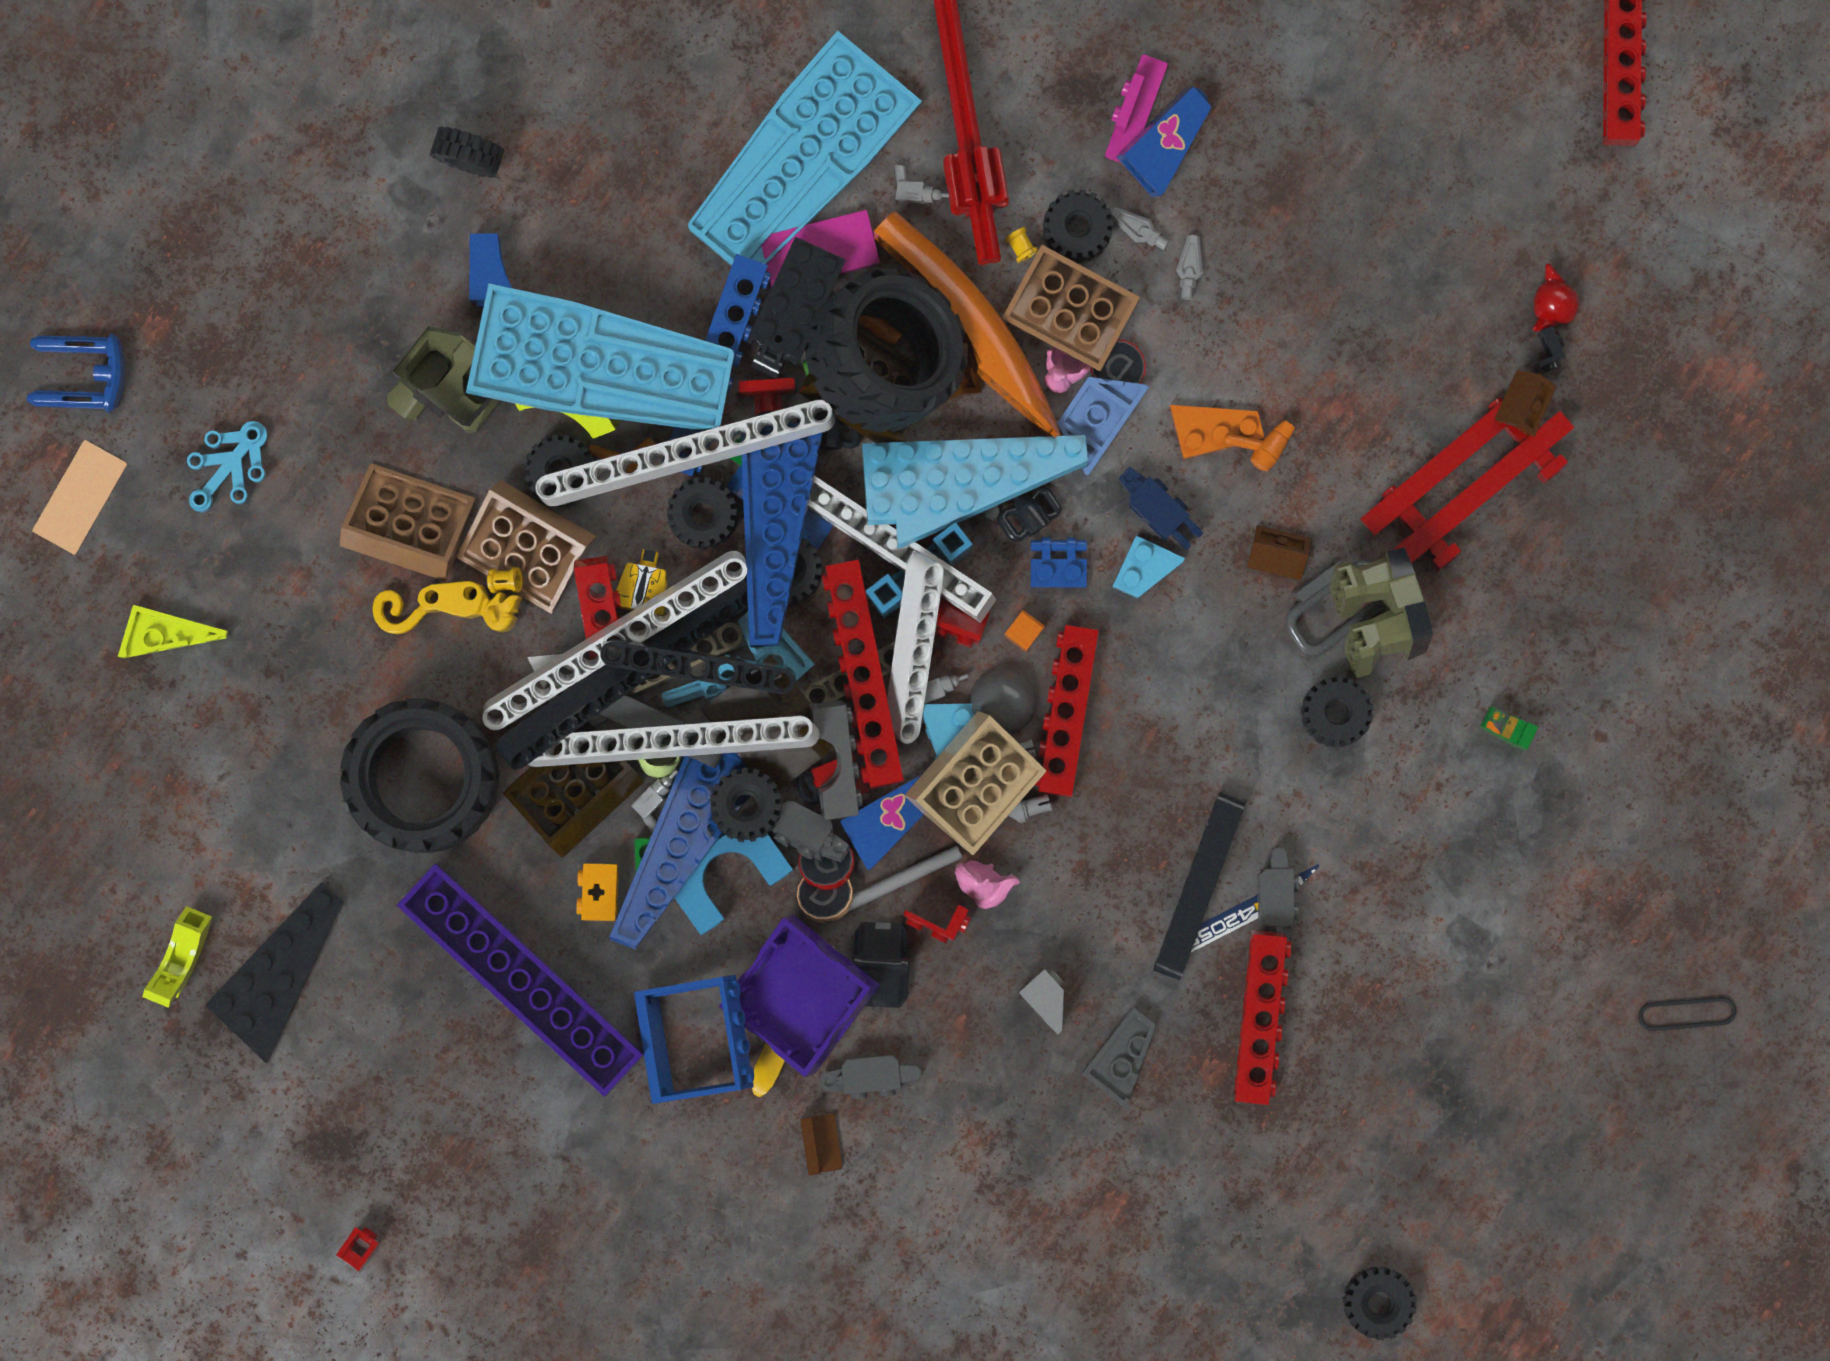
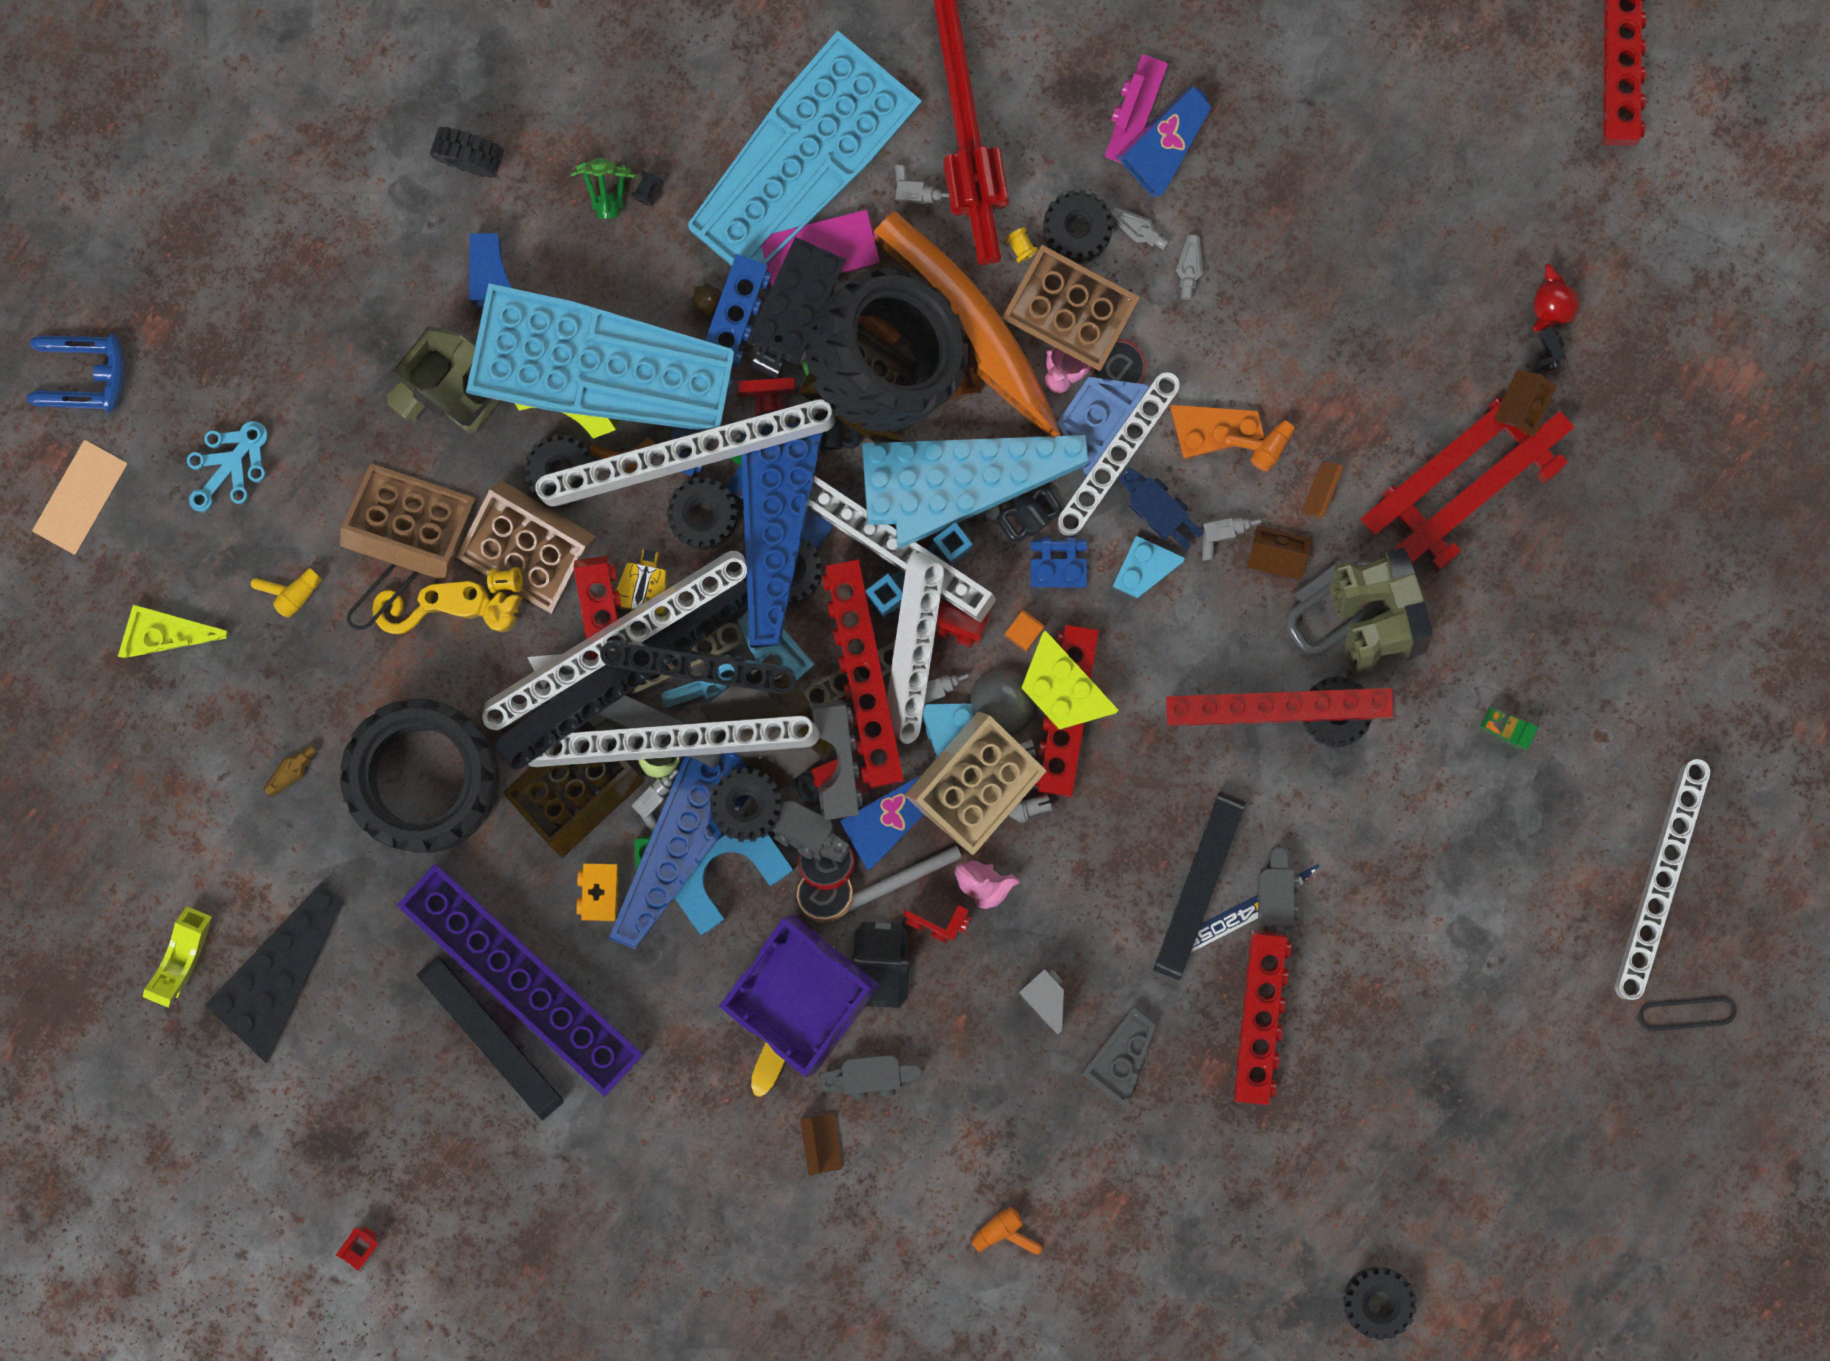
(289, 771): none -> pearl gold piece
(292, 597): none -> yellow piece
(385, 606): none -> black piece
(490, 1038): none -> black beam
(606, 205): none -> green plant
(647, 188): none -> black bush
(655, 1044): blue window -> none
(706, 298): none -> dark brown piece
(1004, 1226): none -> orange piece
(1063, 688): none -> neon yellow wing
(1123, 441): none -> white beam
(1221, 531): none -> light grey piece
(1281, 707): none -> red brick
(1322, 490): none -> dark orange slope
(1672, 869): none -> white beam

